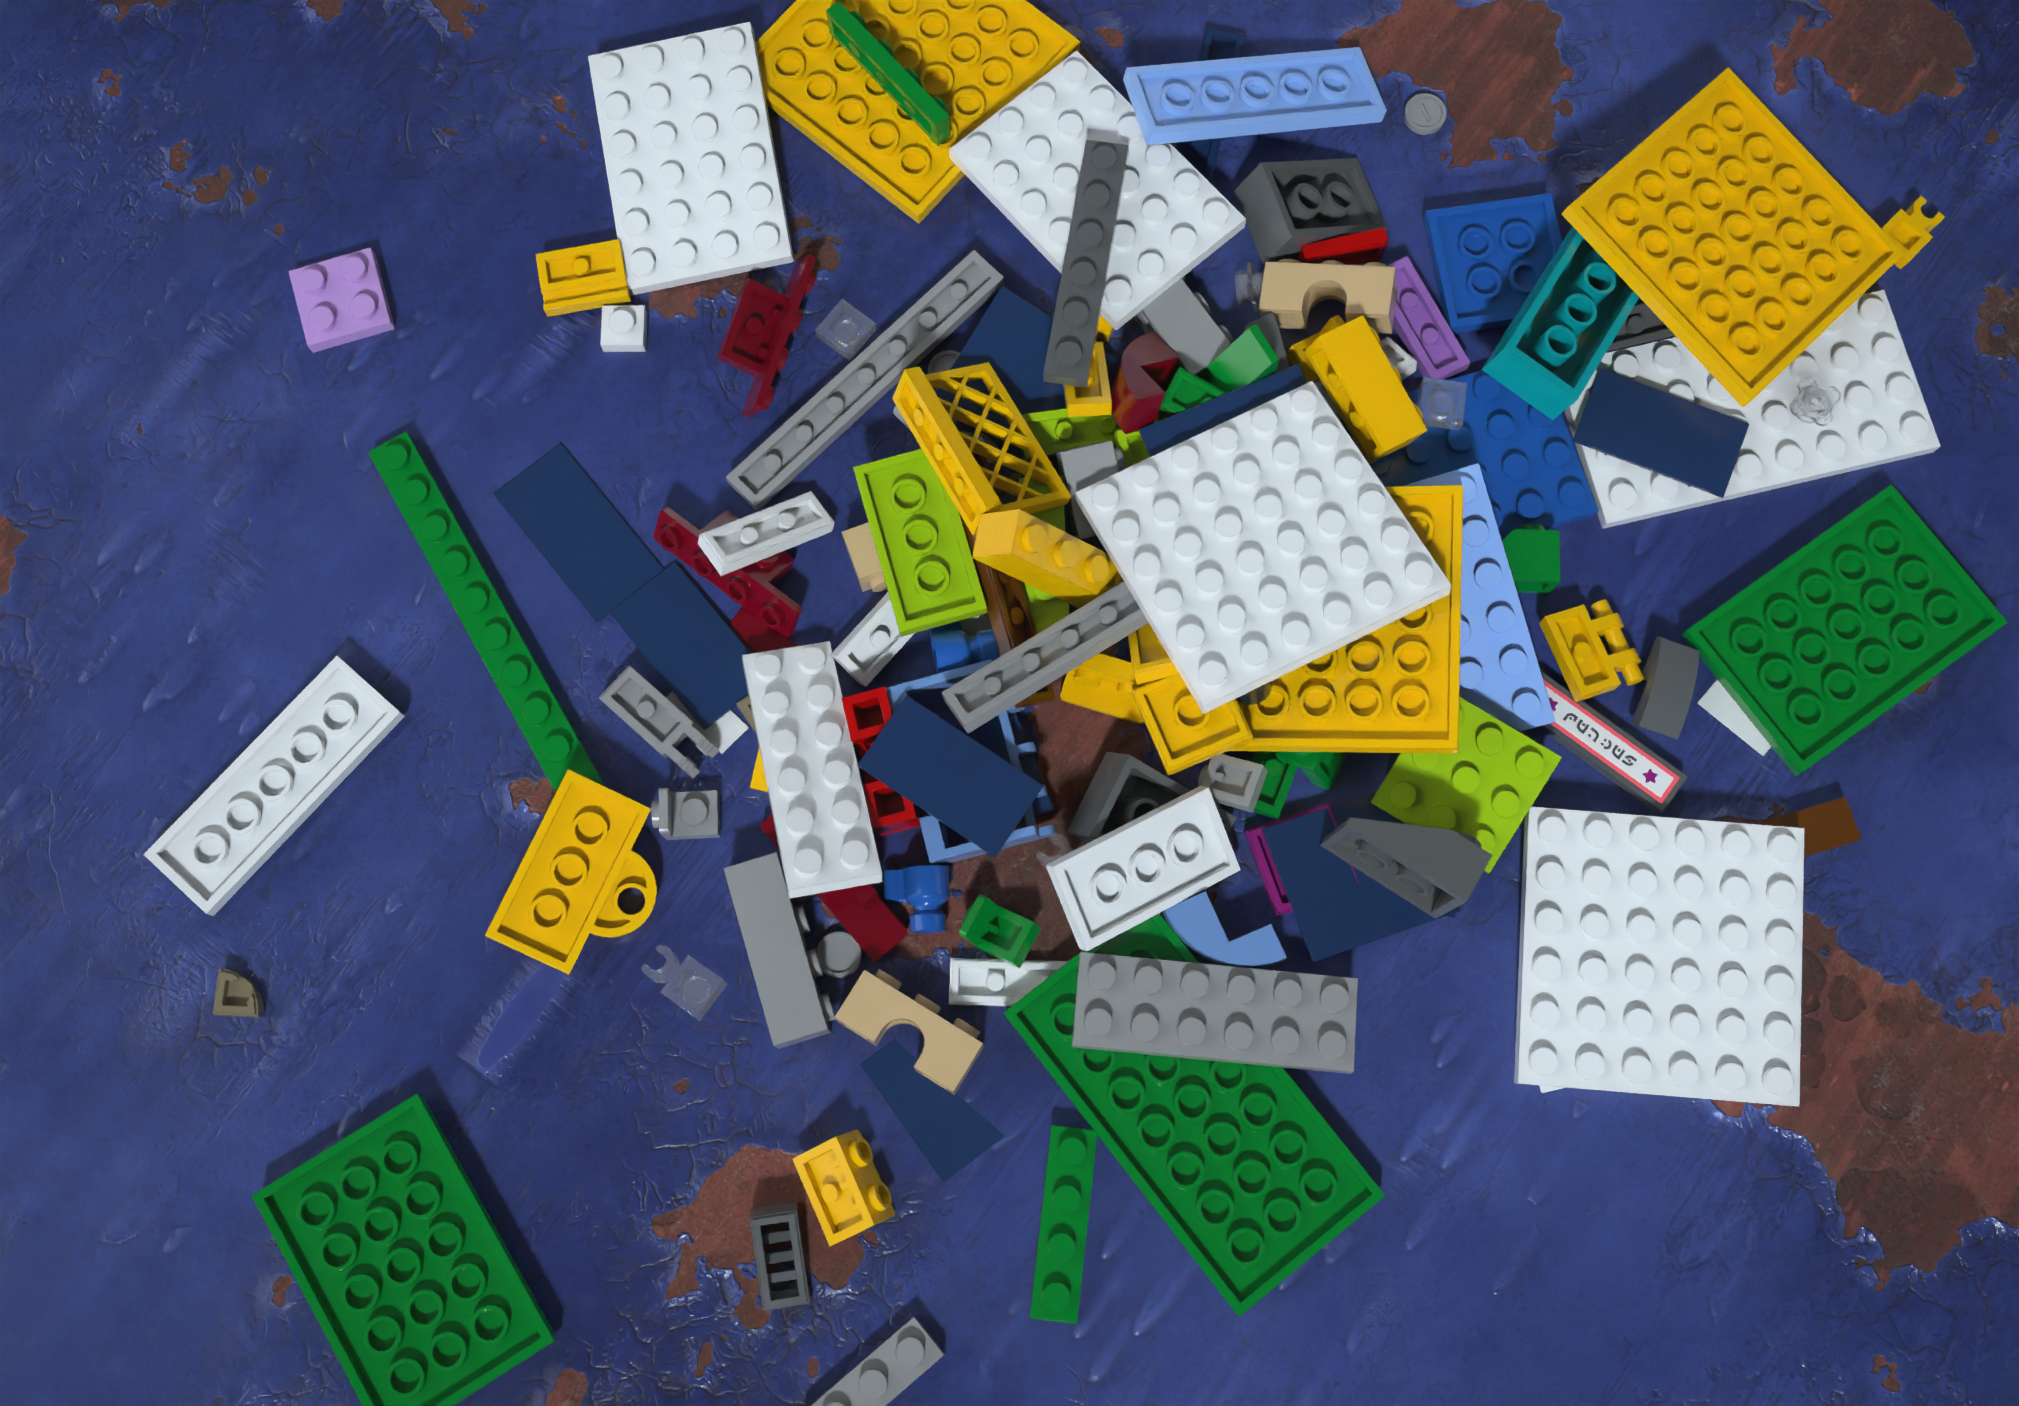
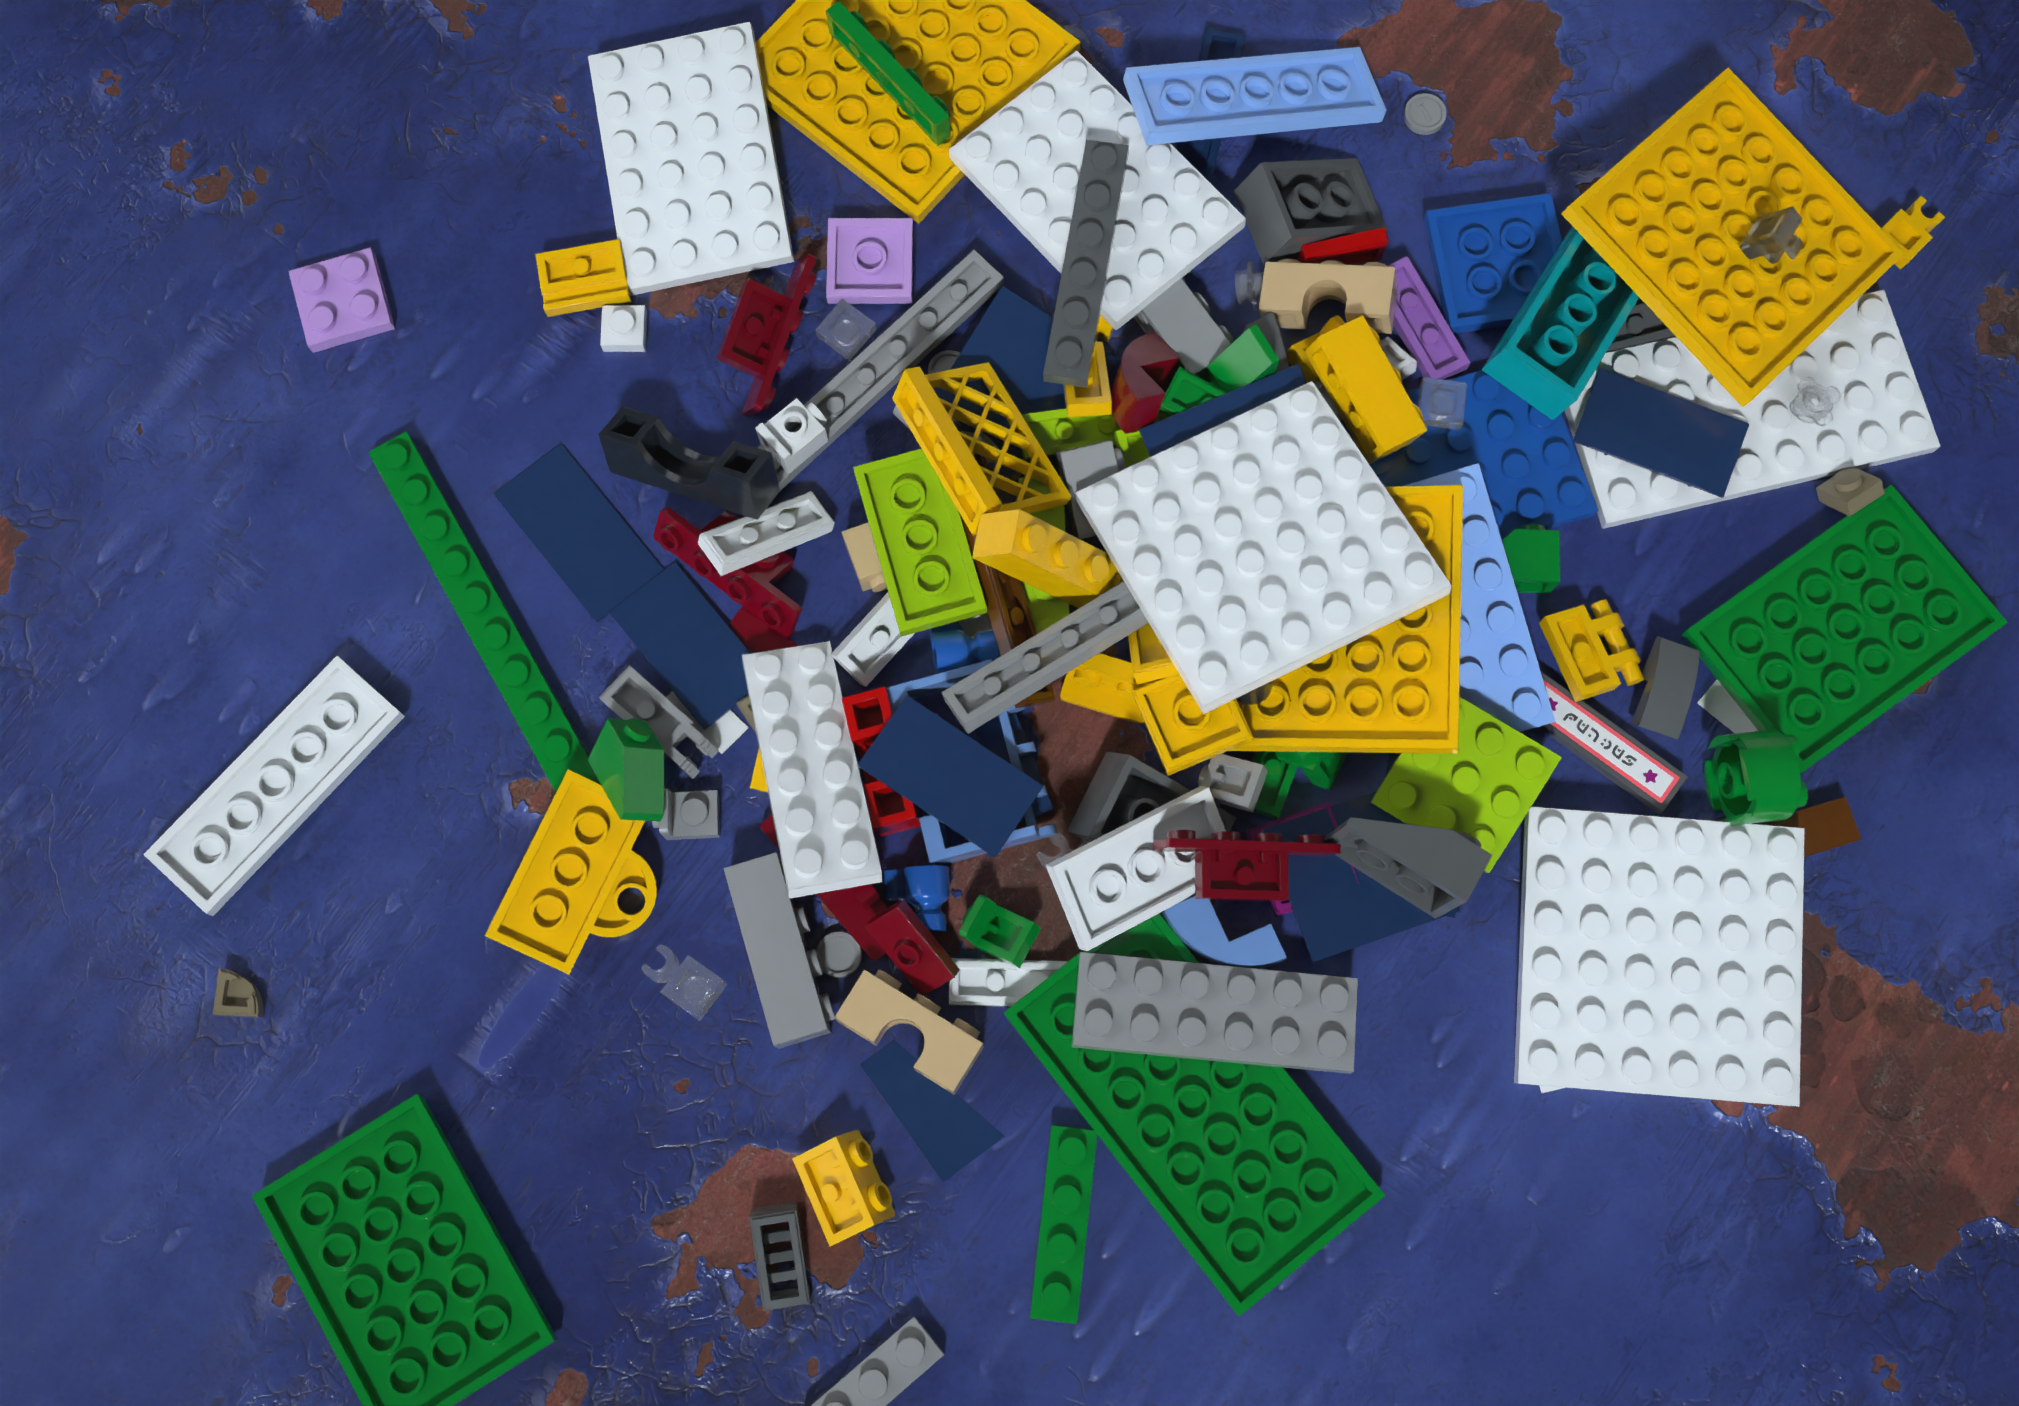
(630, 769): none -> green slope
(646, 452): none -> black arch
(793, 448): none -> white brick
(870, 260): none -> lavender plate
(912, 947): none -> dark red plate
(1242, 868): none -> dark red bracket
(1755, 777): none -> green brick
(1773, 235): none -> clear smoke tile
(1850, 490): none -> dark tan plate

